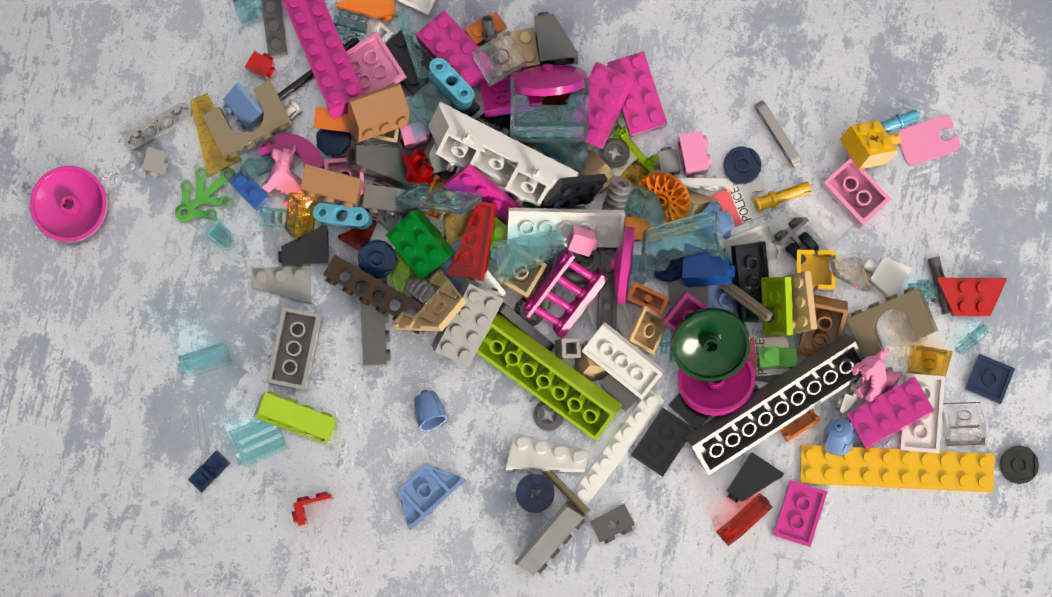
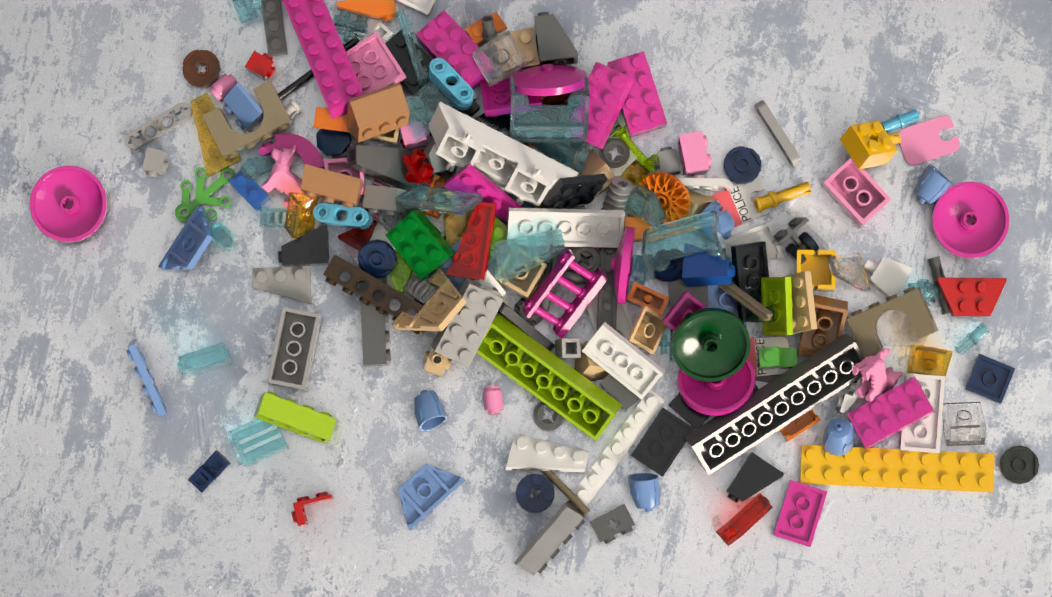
(141, 371): none -> medium blue wing
(189, 243): none -> medium blue wing
(201, 79): none -> reddish brown plate
(223, 86): none -> bright pink brick
(433, 368): none -> tan brick
(492, 399): none -> bright pink brick
(581, 241): bright pink brick -> none
(645, 490): none -> medium blue helmet
(931, 185): none -> medium blue helmet
(970, 220): none -> dark pink dish

